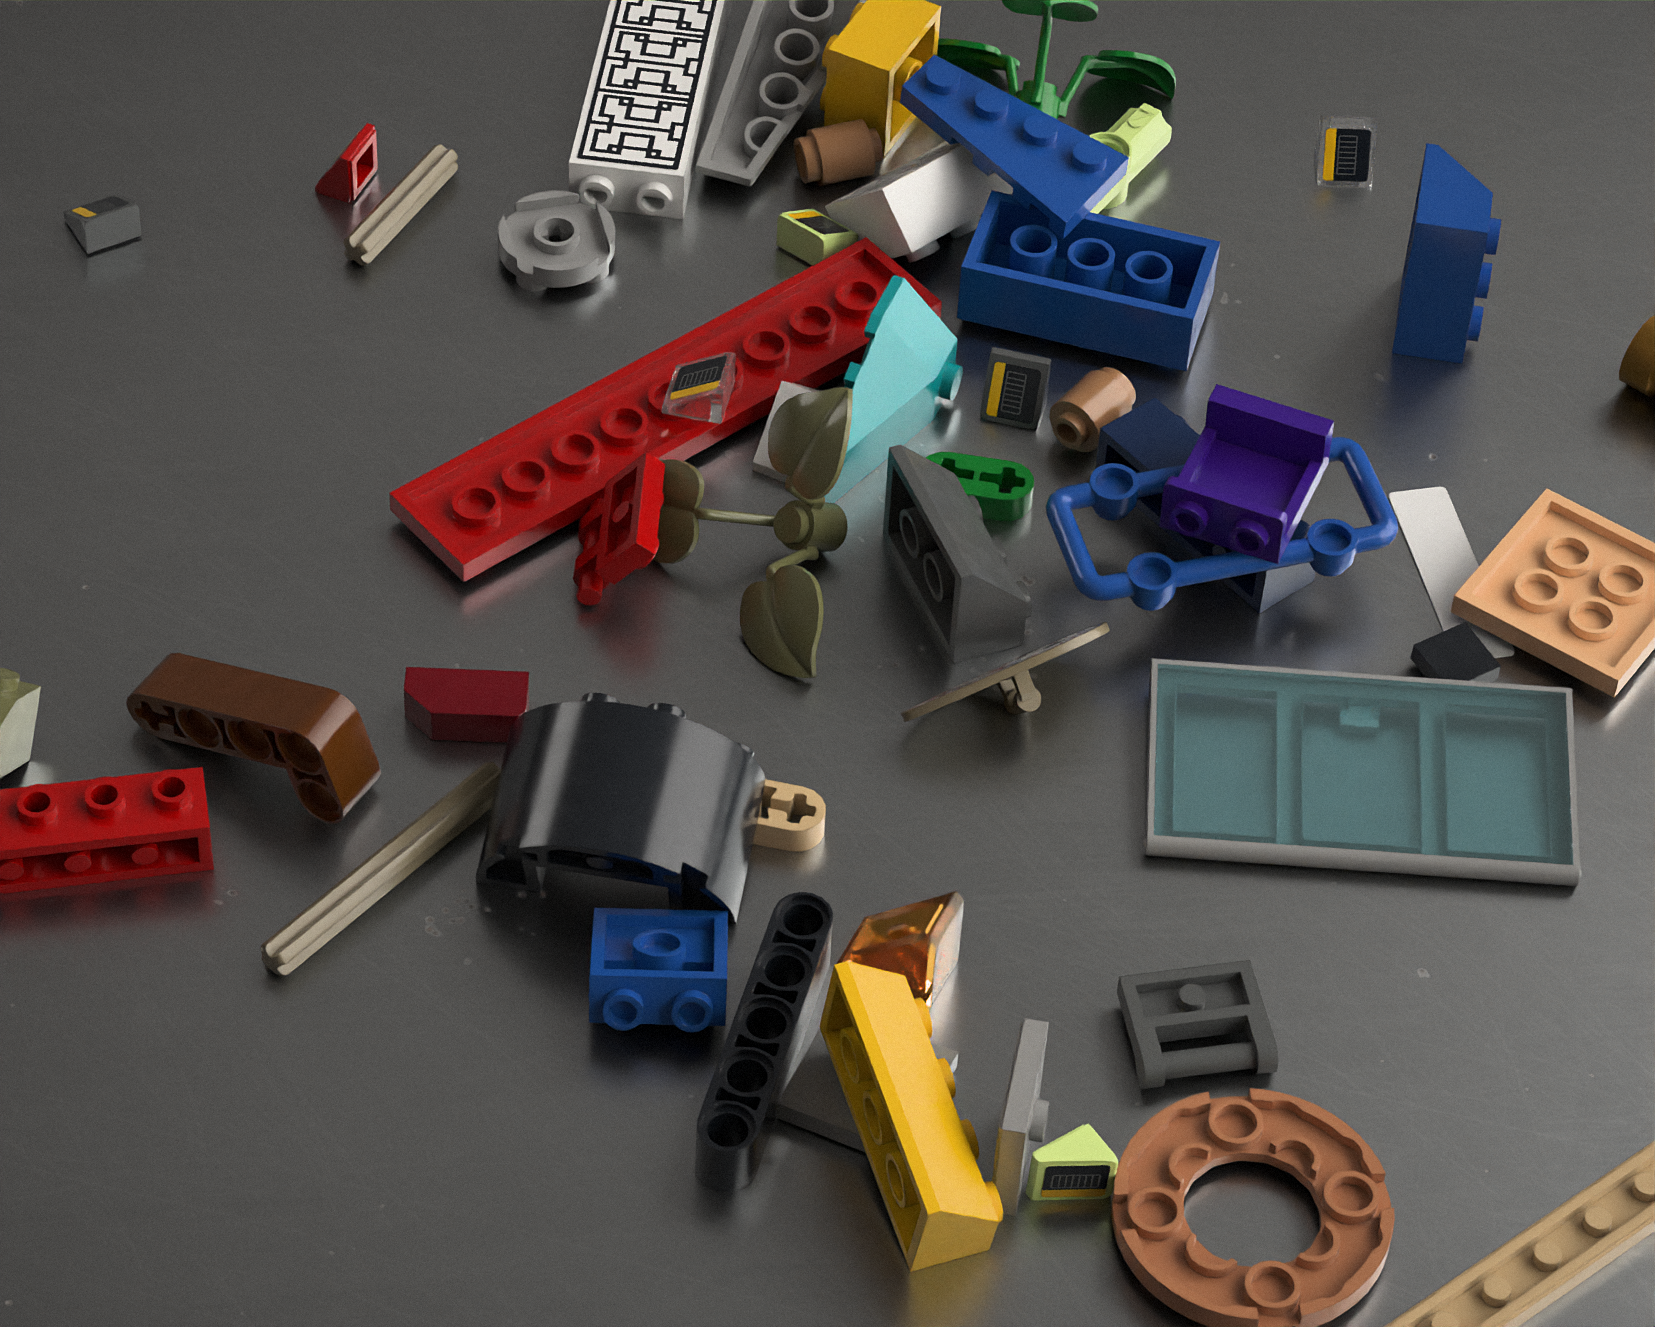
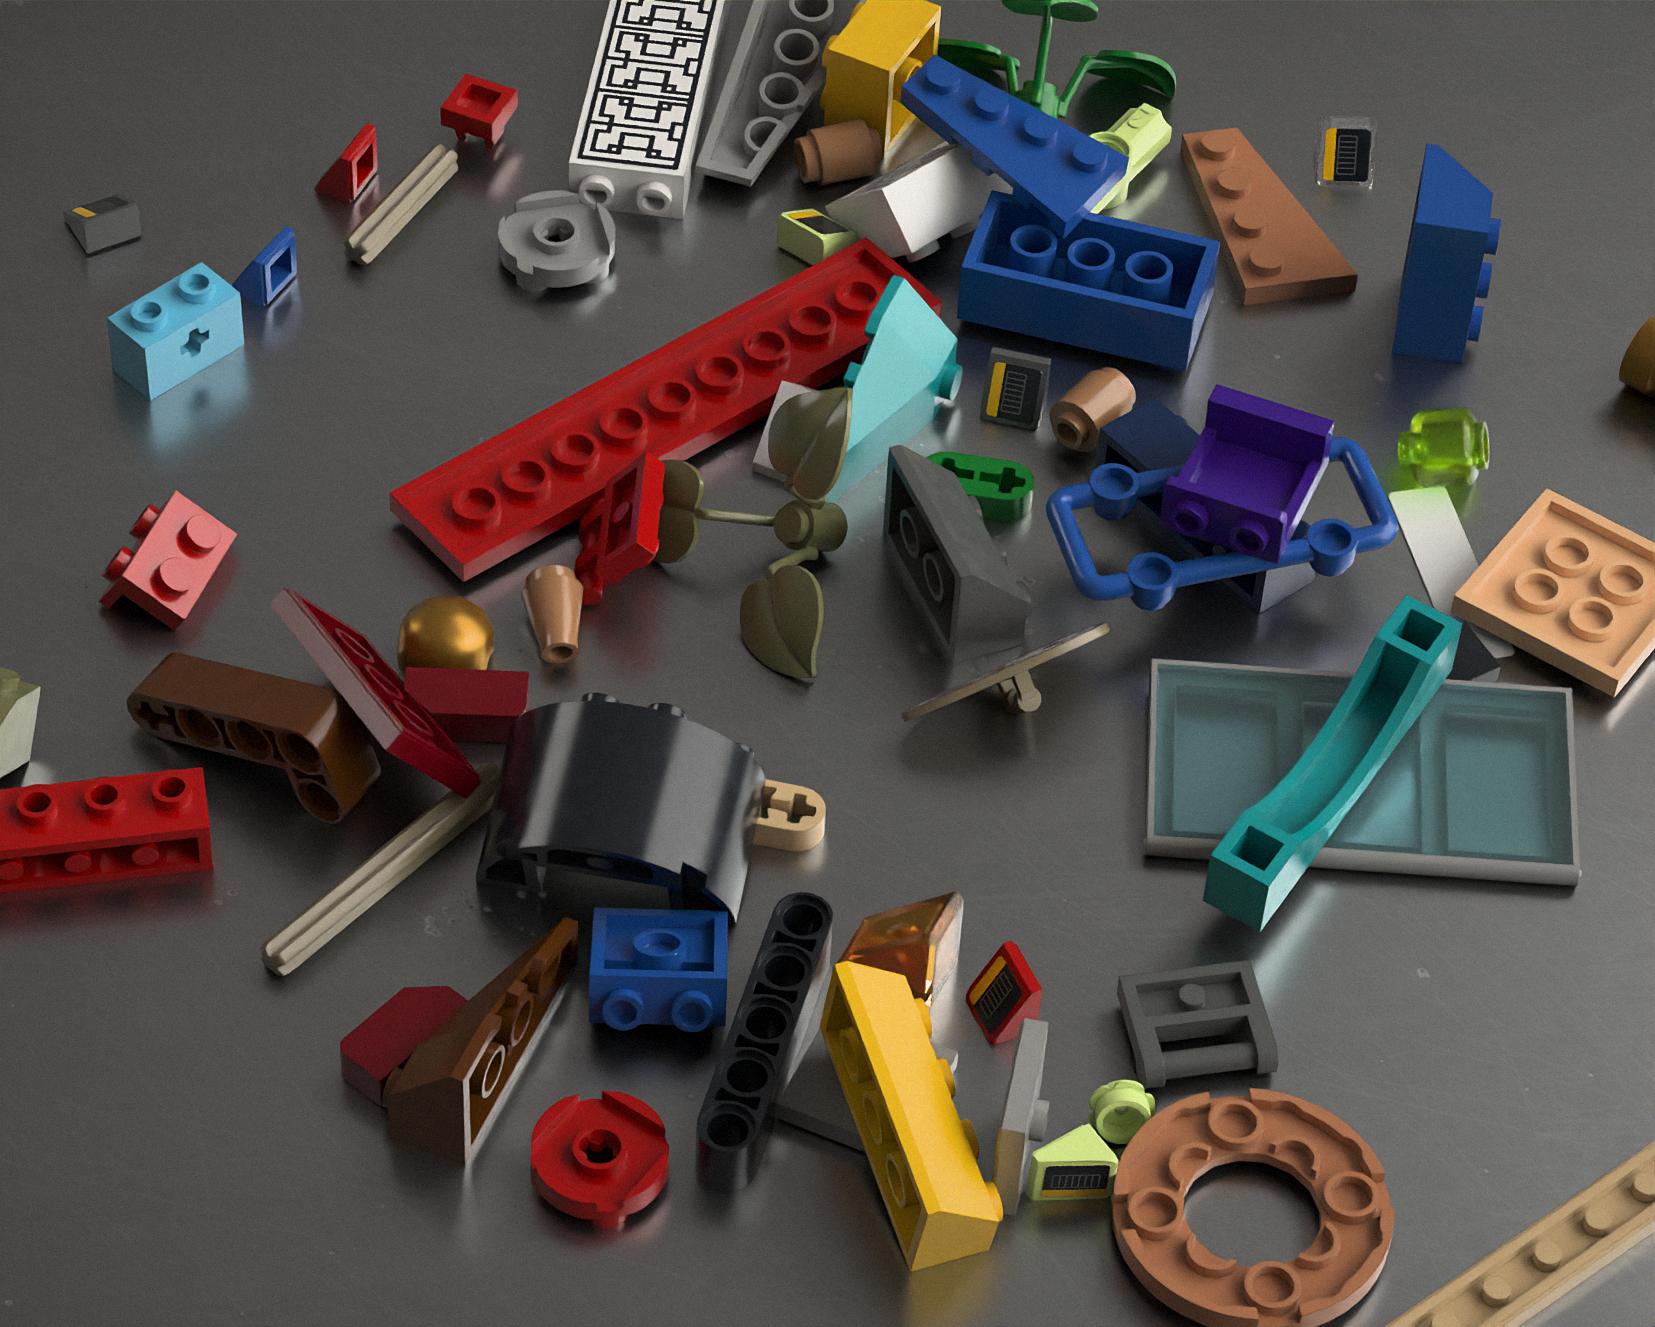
(169, 561): none -> bracket
(175, 331): none -> medium azure brick
(269, 270): none -> blue slope
(375, 692): none -> dark red tile
(392, 1035): none -> dark red piece
(445, 635): none -> pearl gold hair
(472, 1057): none -> reddish brown wedge
(479, 109): none -> red tile
(554, 609): none -> medium nougat cone
(594, 1190): none -> red plate
(701, 388): clear slope -> none
(1004, 995): none -> slope
(1116, 1122): none -> yellowish green plate
(1261, 227): none -> nougat wing
(1290, 825): none -> teal arch
(1444, 447): none -> clear neon green head

